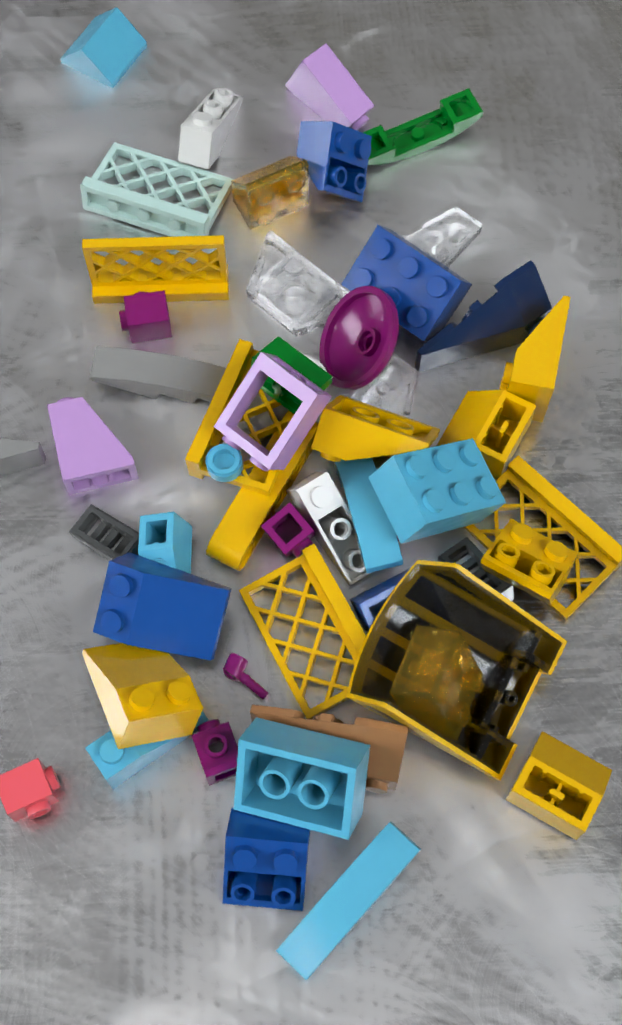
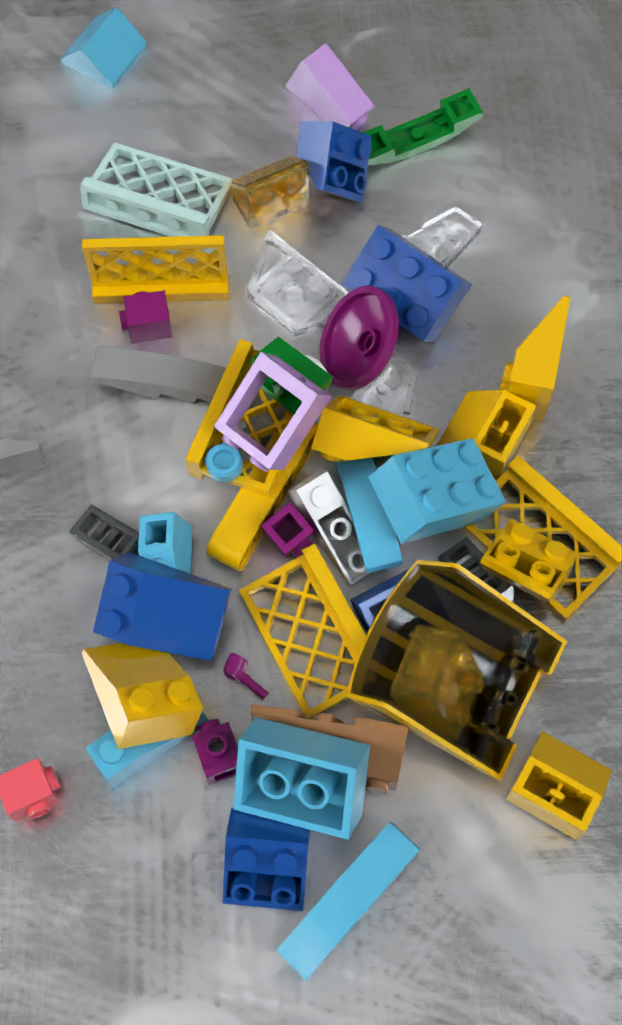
(87, 448): lavender slope -> none
(208, 128): white slope -> none
(491, 326): dark blue wedge -> none

